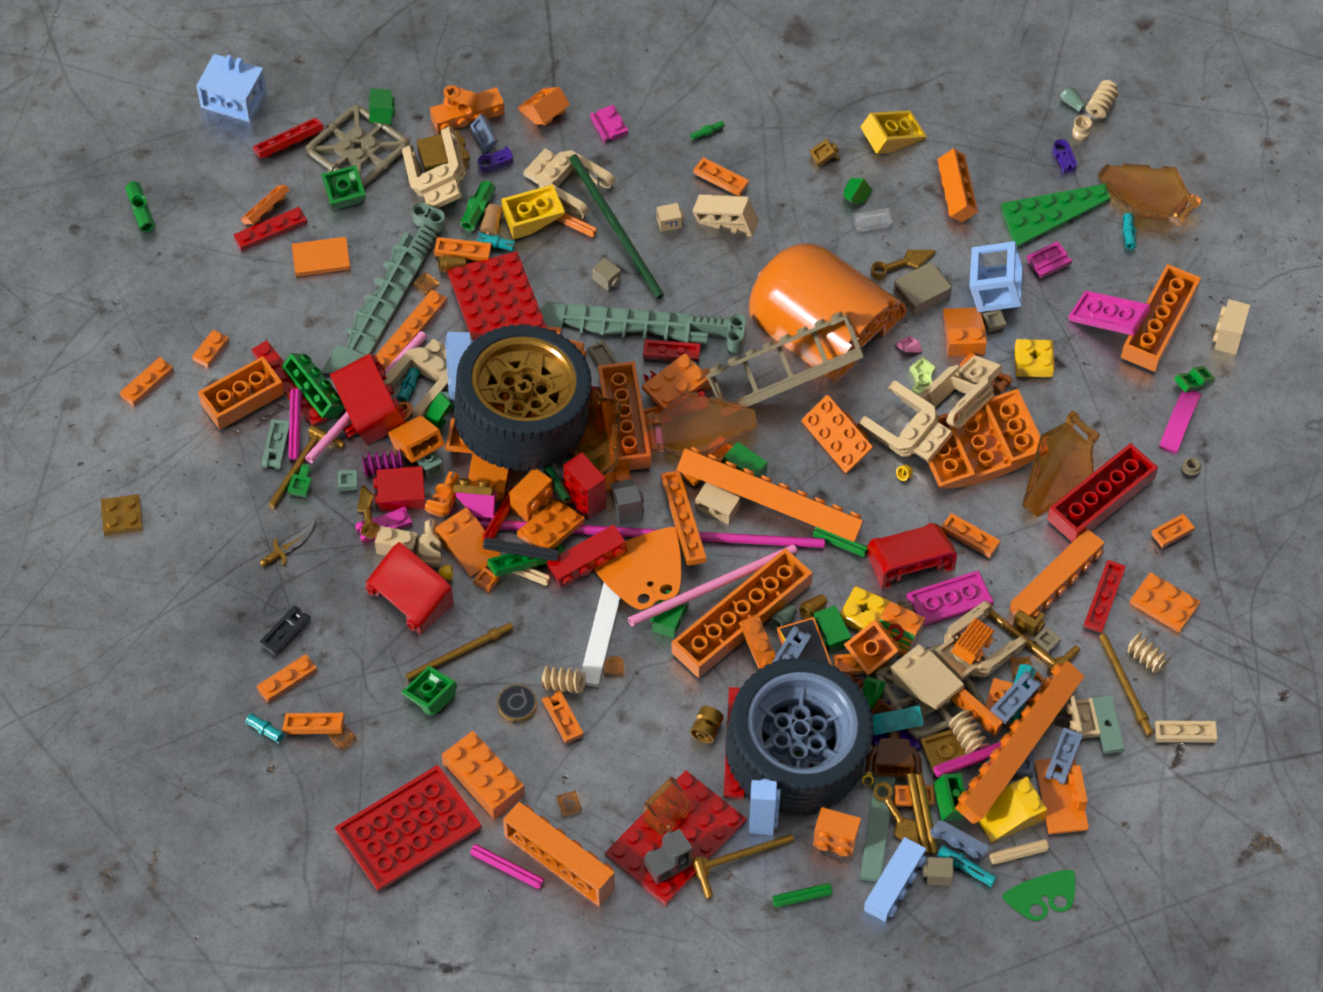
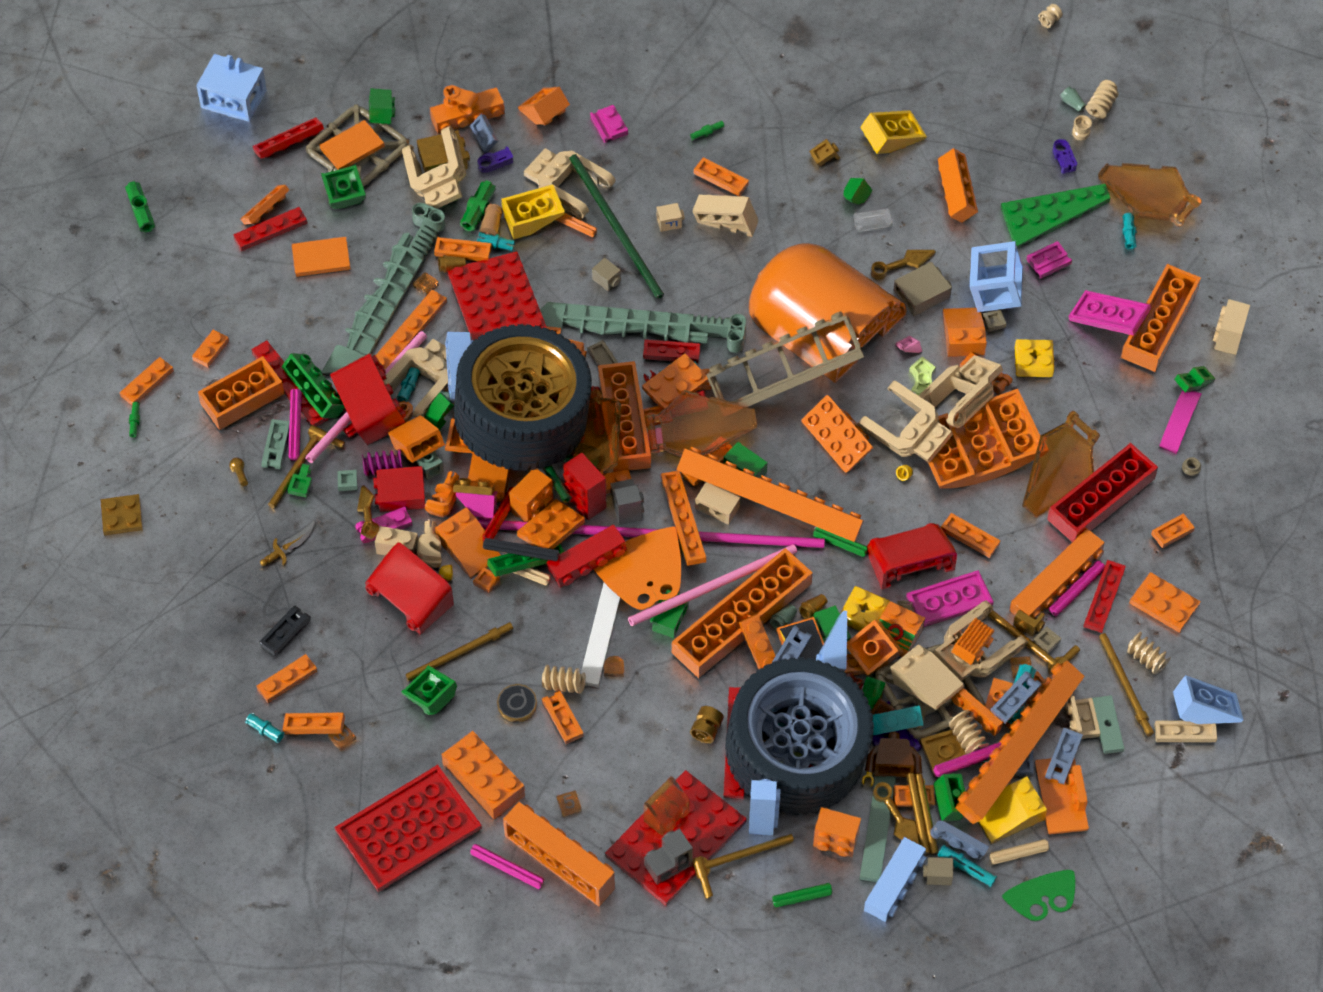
(134, 419): none -> green bar
(237, 465): none -> pearl gold bar
(352, 145): none -> orange tile
(835, 647): none -> light blue slope
(1050, 15): none -> tan wheel
(1071, 593): none -> dark pink axle
(1206, 703): none -> light blue slope

